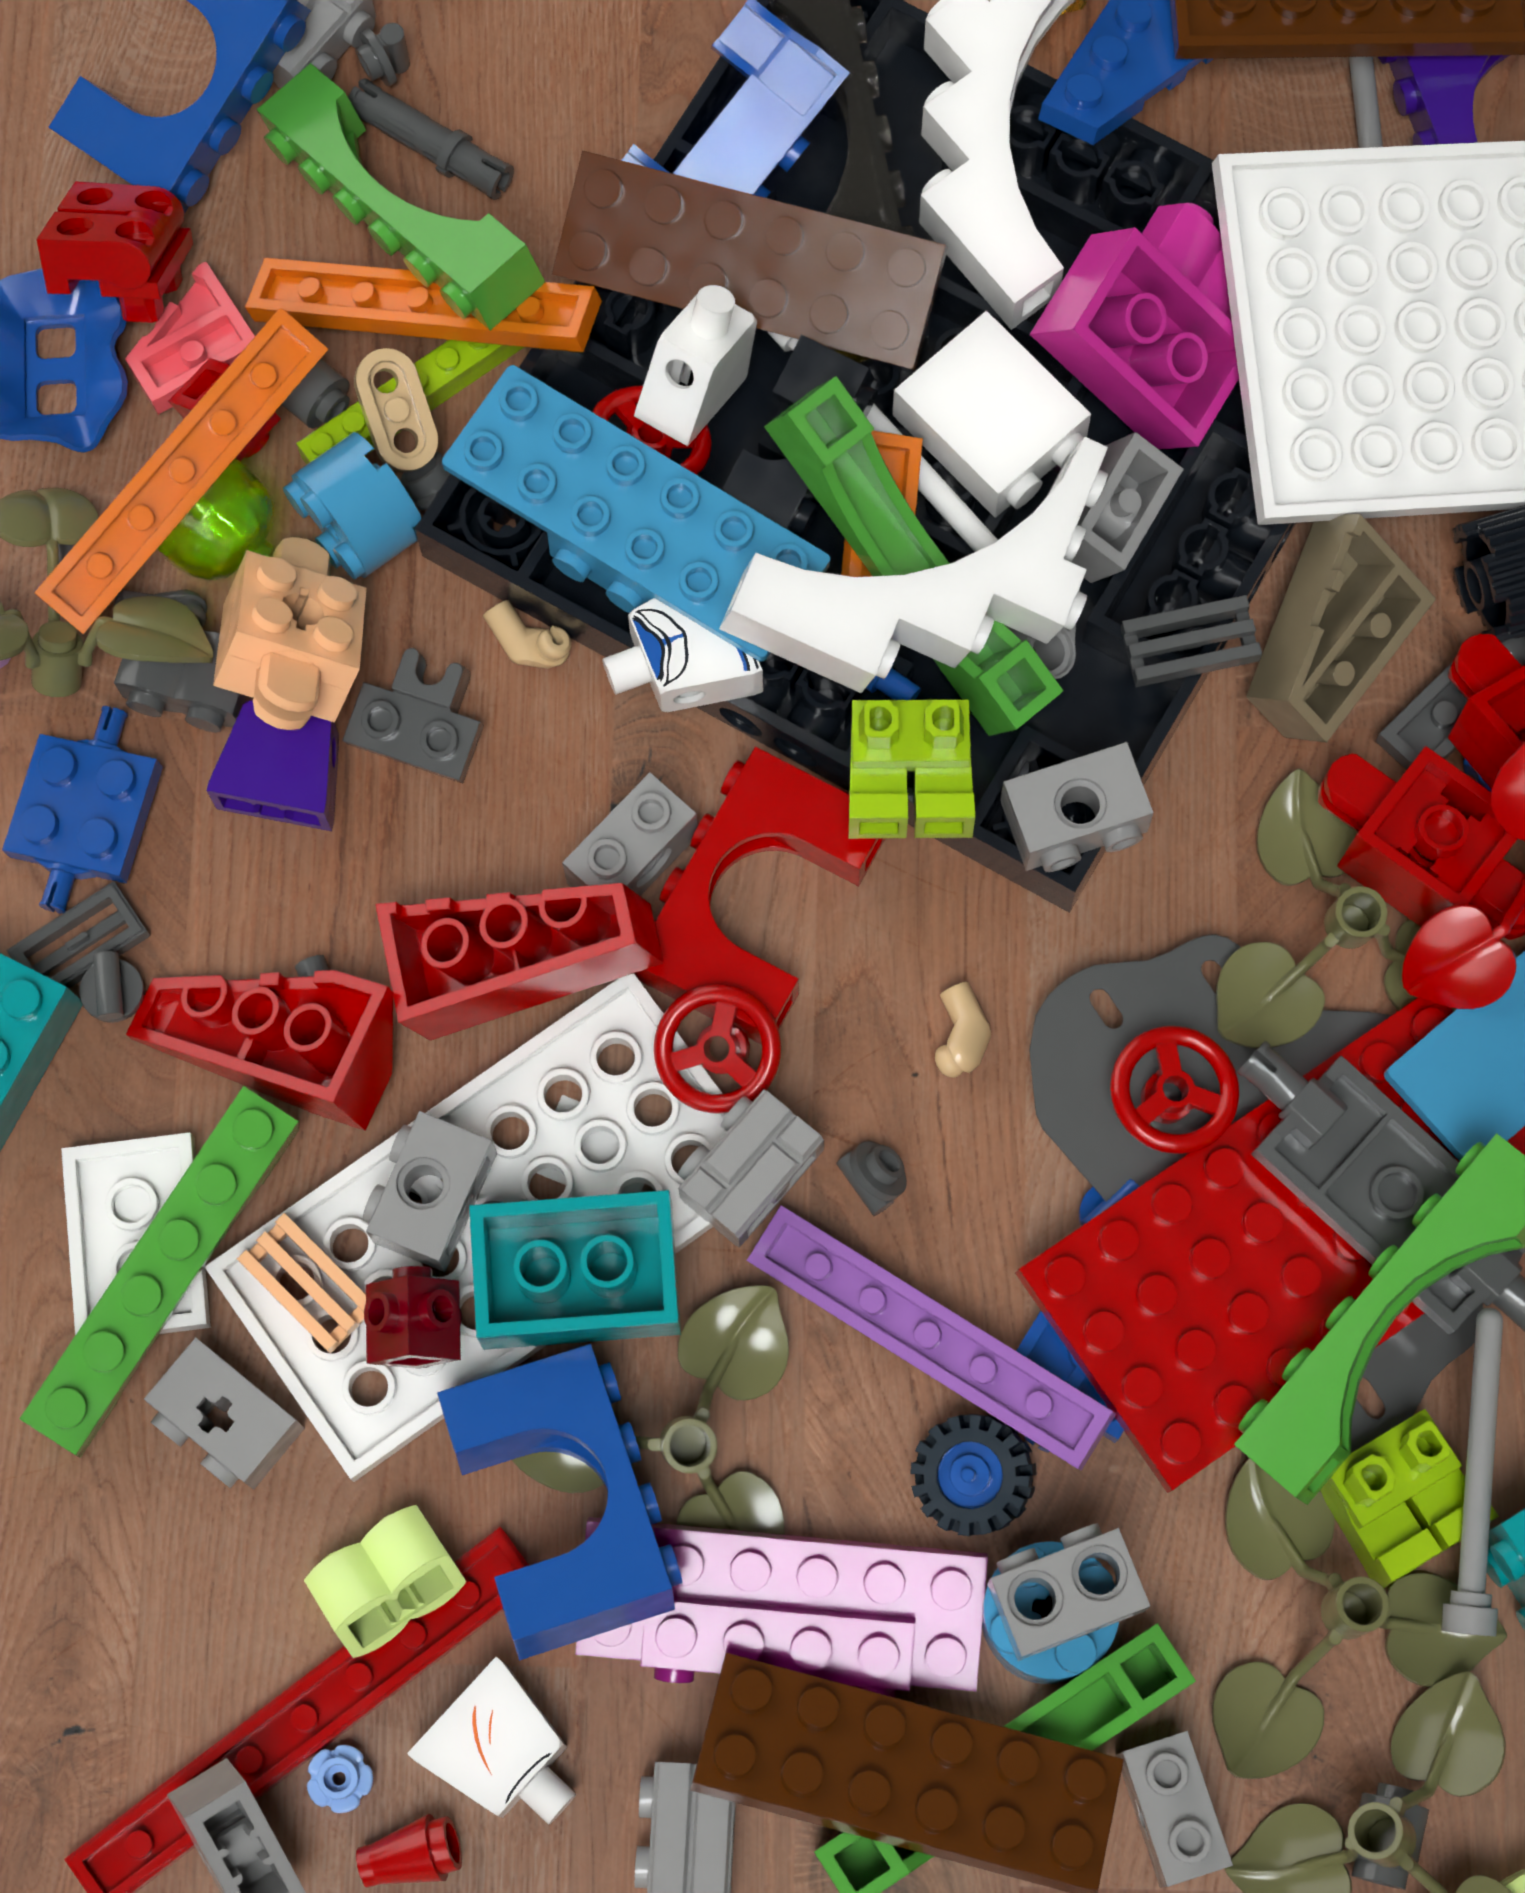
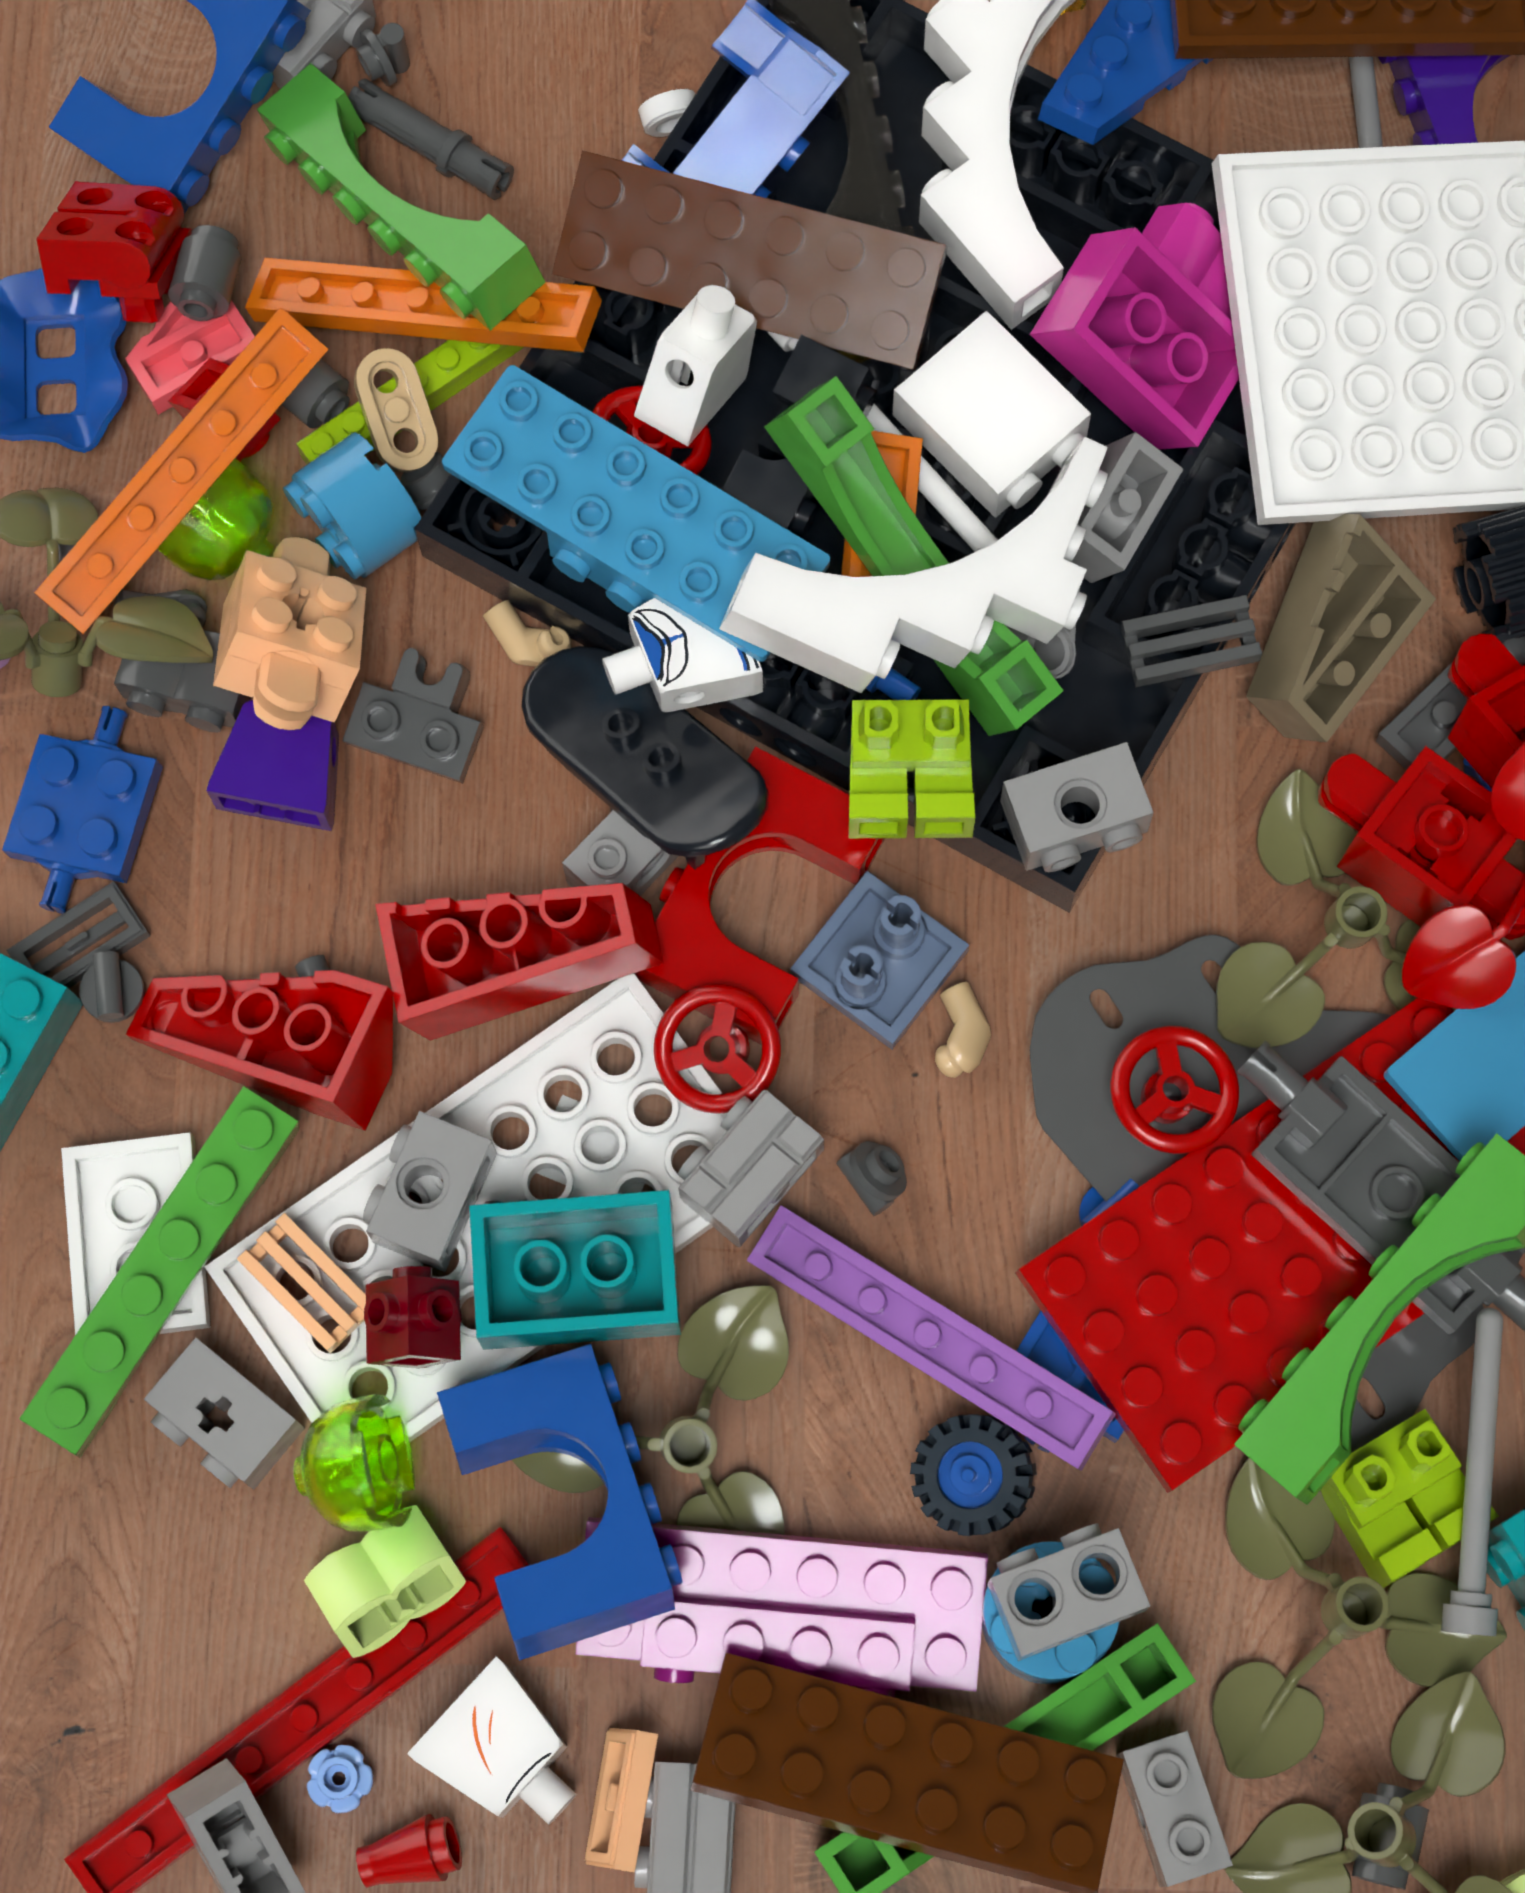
(205, 273): none -> dark grey brick
(357, 1466): none -> clear neon green cylinder
(621, 1799): none -> light nougat tile
(645, 763): none -> black piece
(664, 110): none -> white tile
(879, 959): none -> sand blue plate

